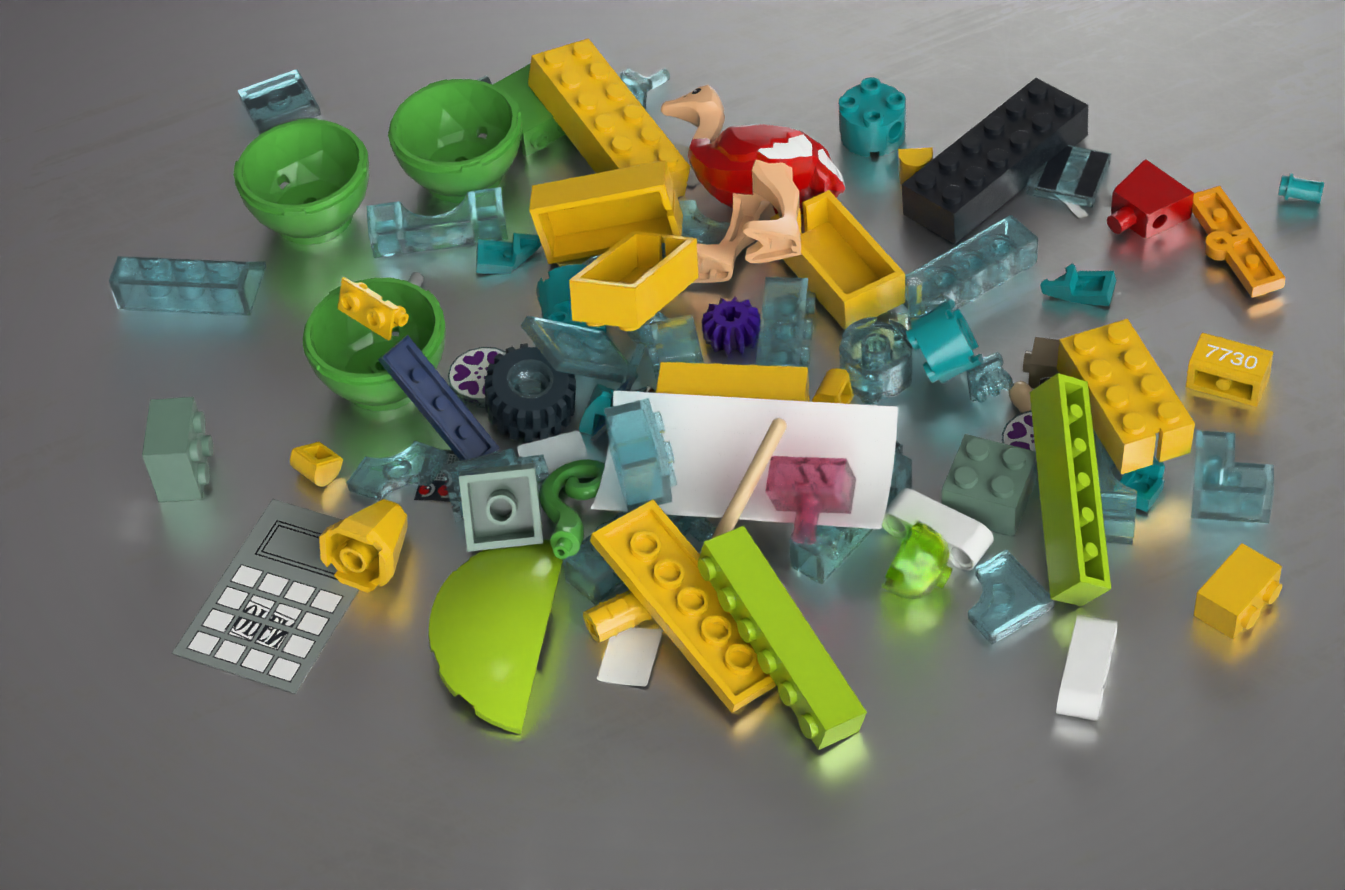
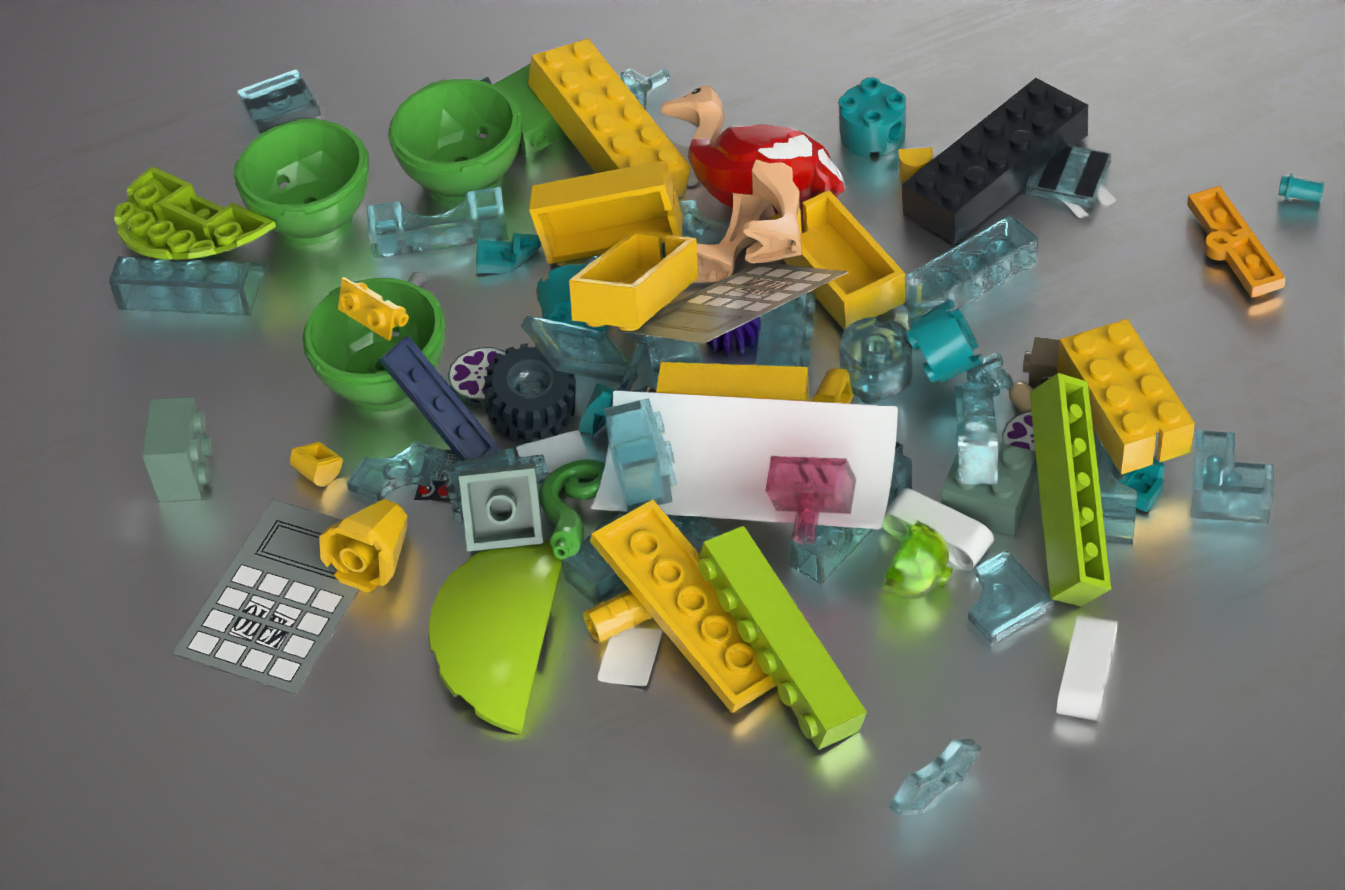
(173, 223): none -> lime brick
(734, 301): none -> light grey sticker
(751, 477): tan piece -> none
(926, 784): none -> clear light blue tile
(976, 434): none -> clear light blue arch
(1082, 286): teal slope -> none
(1149, 202): red torso -> none
(1229, 369): yellow brick -> none
(1238, 591): yellow brick -> none

